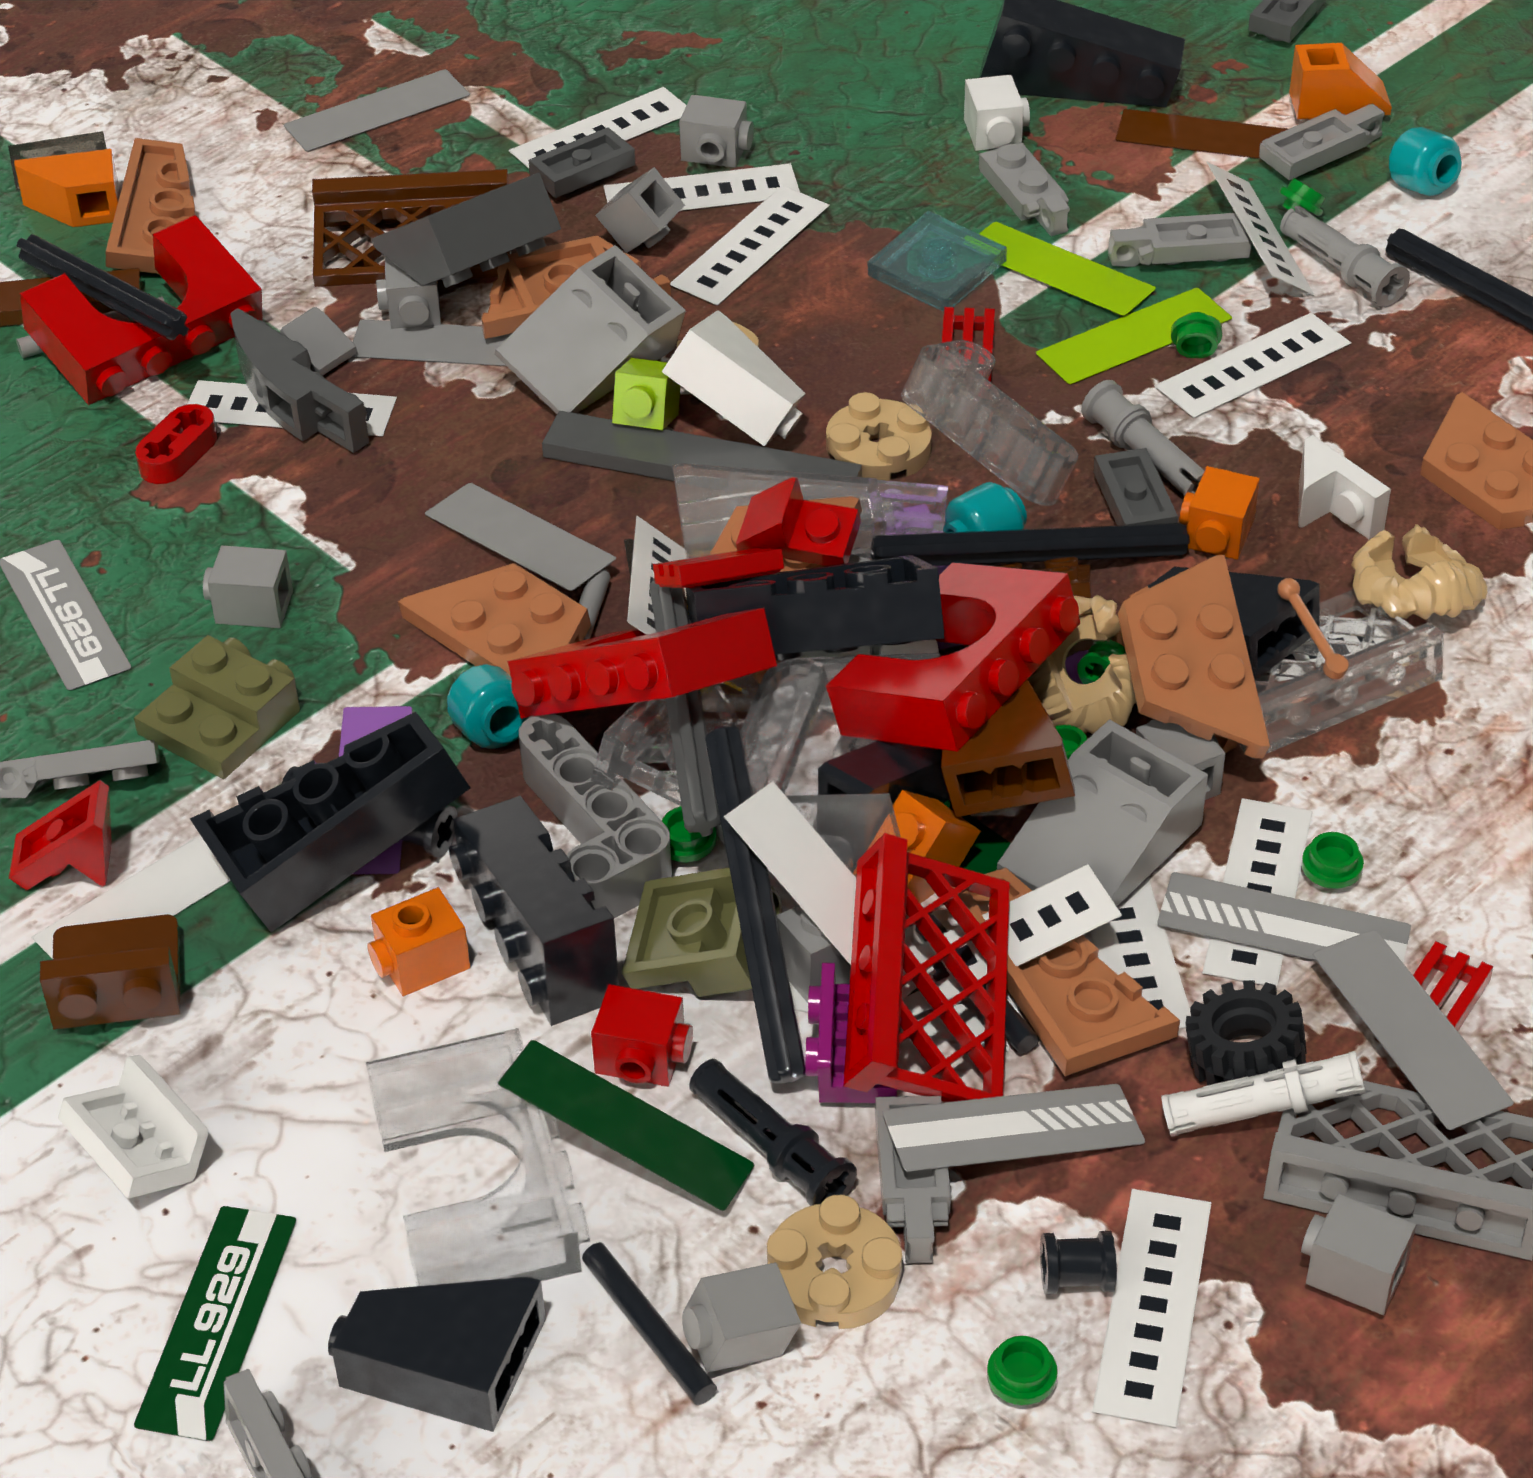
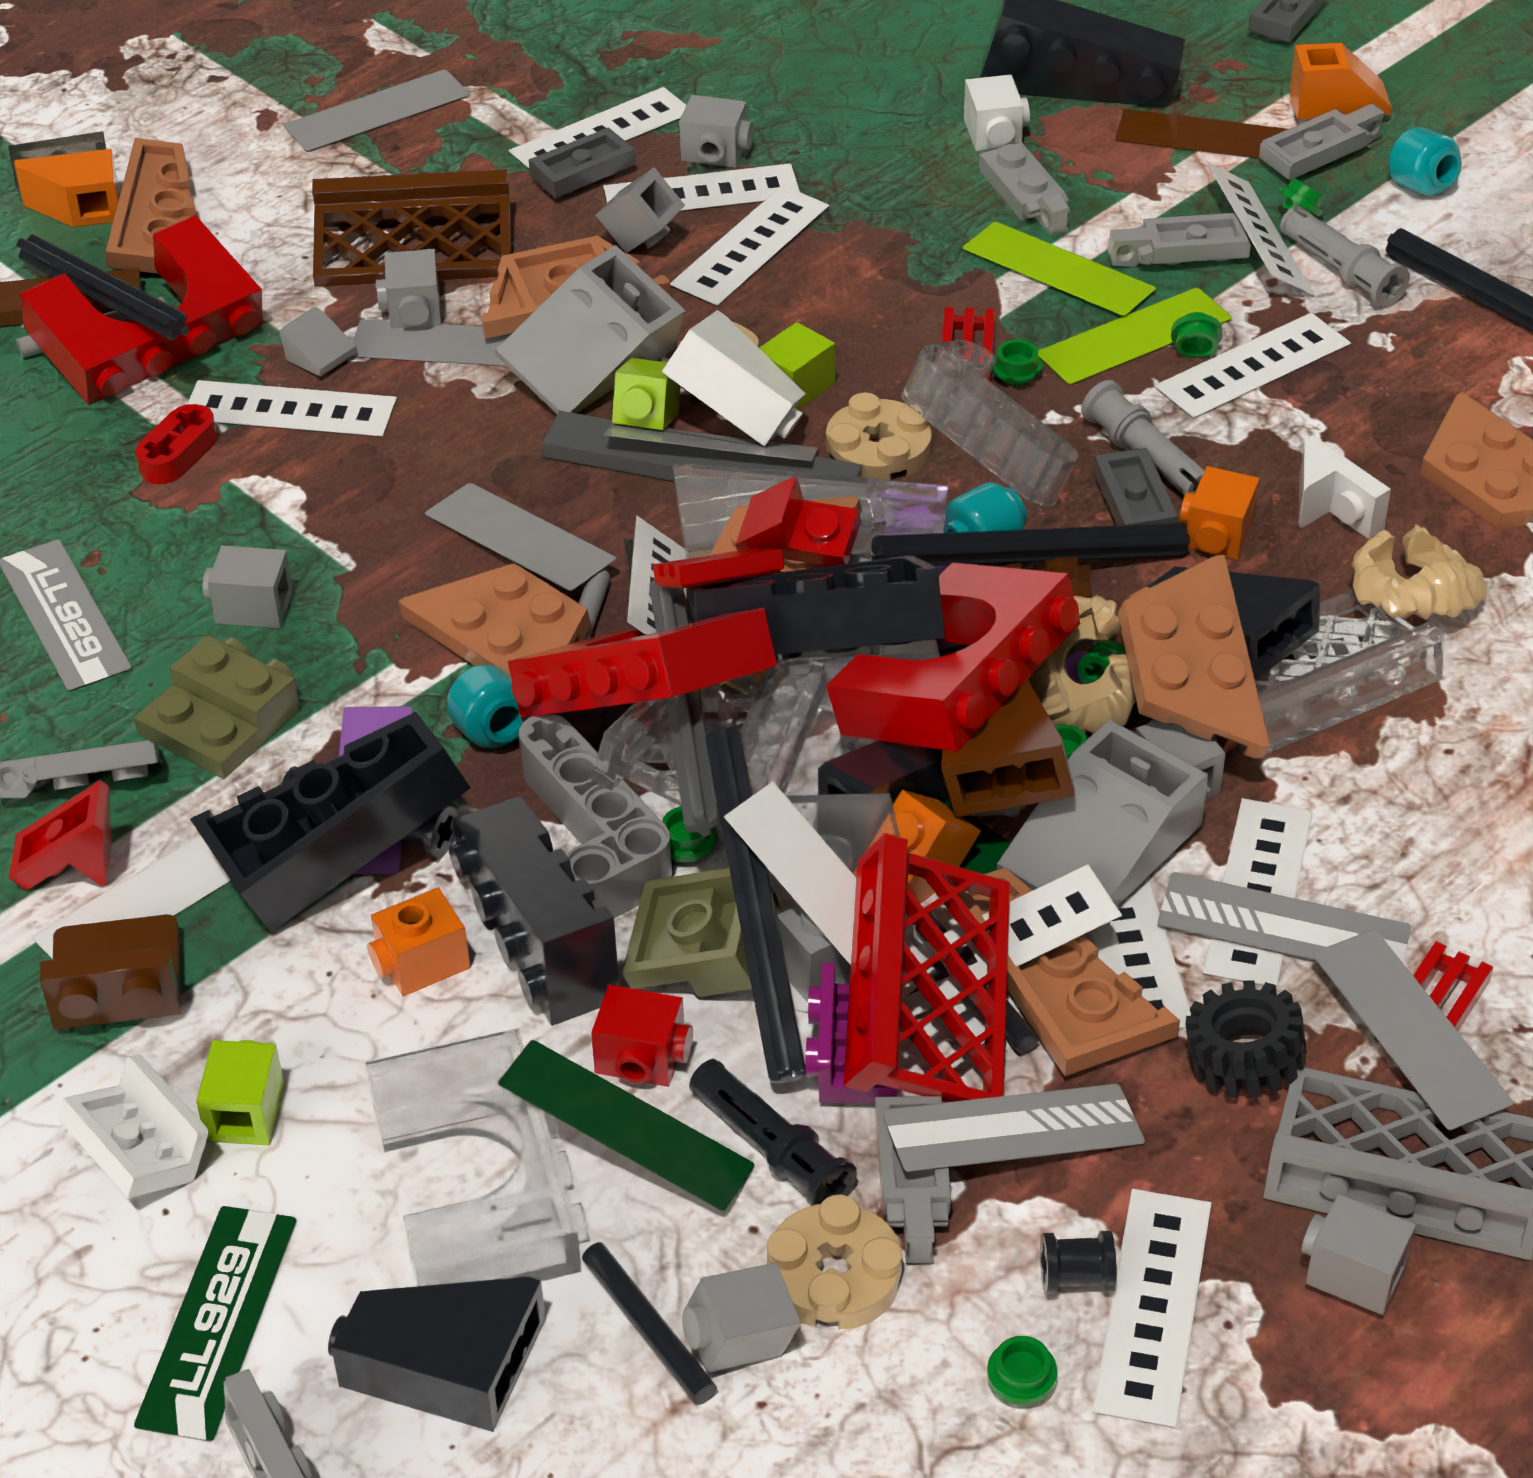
(240, 1092): none -> lime brick
(290, 392): dark grey slope -> none
(473, 233): dark grey slope -> none
(773, 449): none -> light grey sticker
(804, 358): none -> lime brick
(937, 261): clear light blue plate -> none
(1017, 362): none -> green plate
(1264, 1093): white pin -> none
(1333, 860): green plate -> none
(1335, 664): nougat hinge -> none

